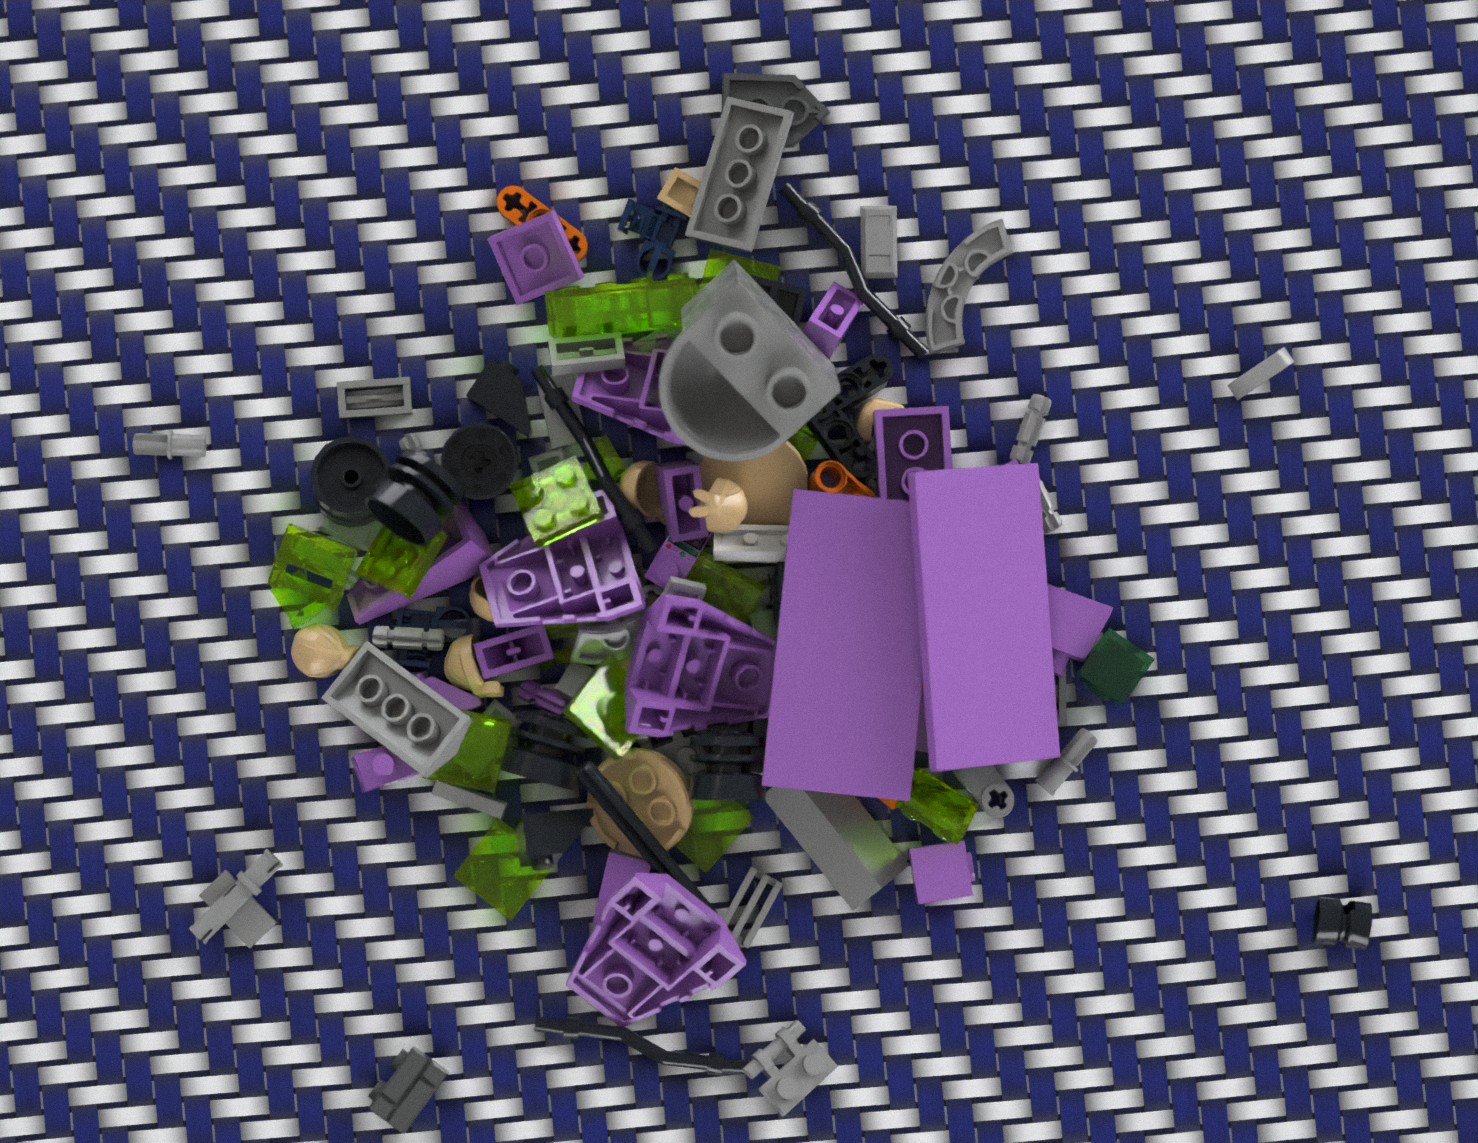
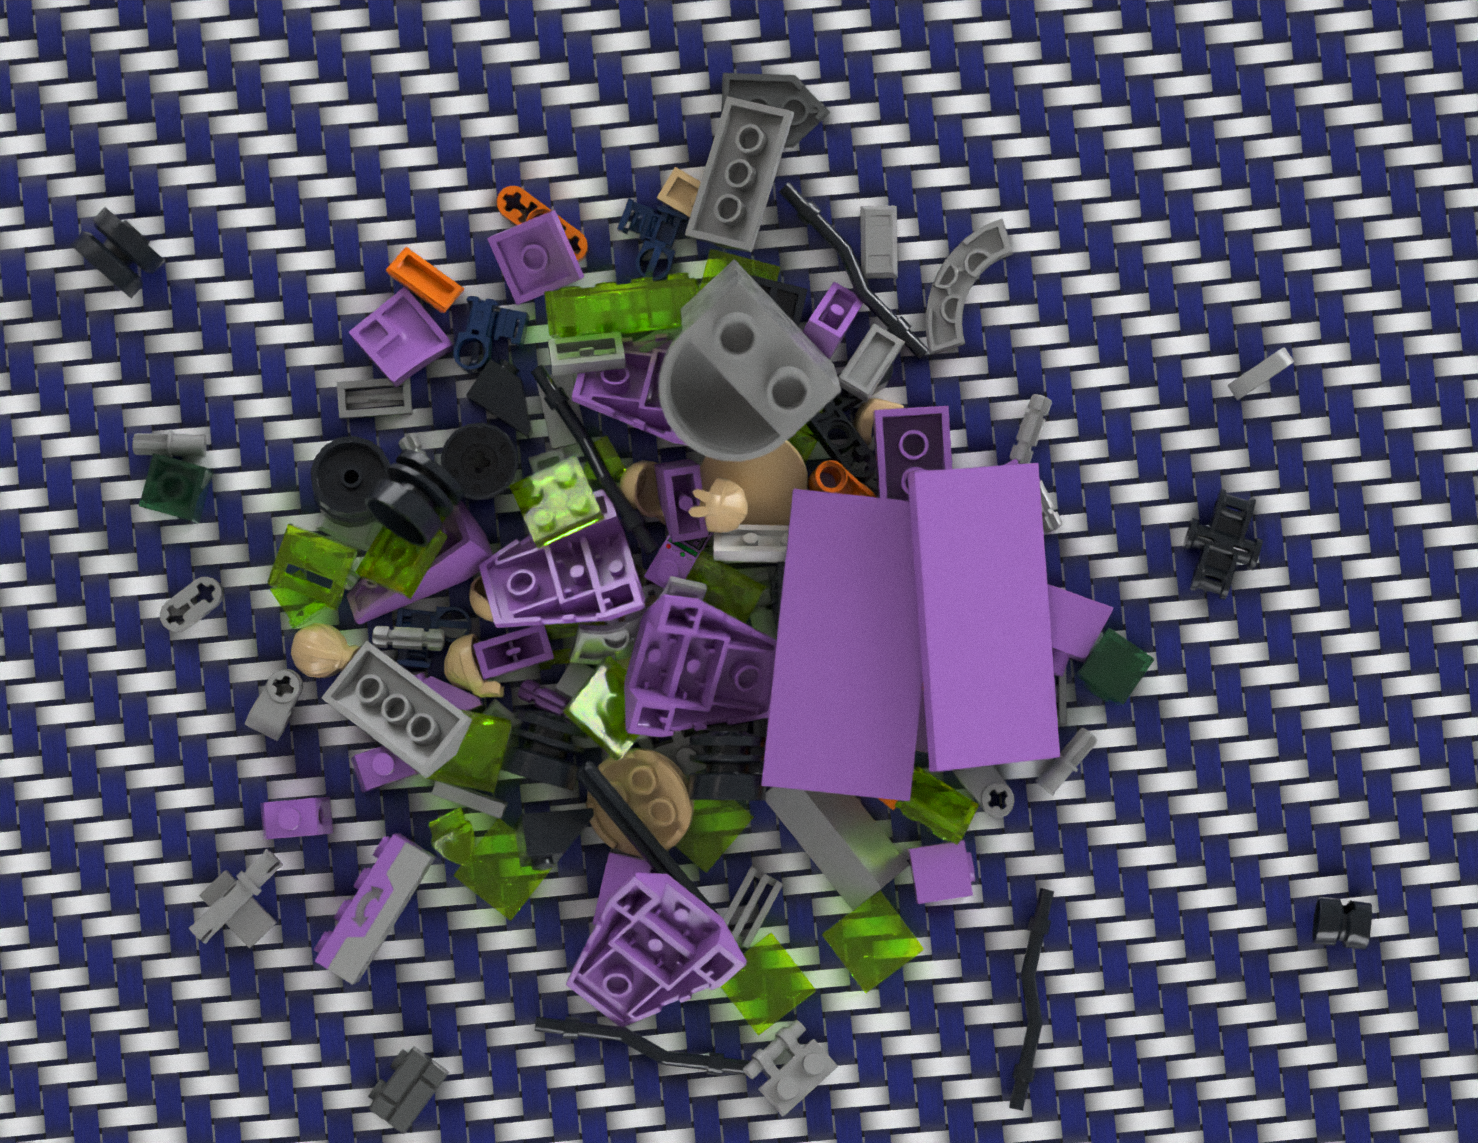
(118, 252): none -> black wheel
(176, 488): none -> clear green head
(186, 597): none -> light grey beam
(271, 709): none -> light grey piece
(296, 818): none -> medium lavender torso
(375, 908): none -> piece
(401, 337): none -> medium lavender plate
(424, 280): none -> orange tile
(453, 837): none -> clear neon green tile
(488, 324): none -> dark blue piece
(767, 984): none -> clear neon green plate
(870, 362): none -> light grey tile
(872, 941): none -> clear neon green plate
(1038, 927): none -> black bar
(1226, 531): none -> black axle

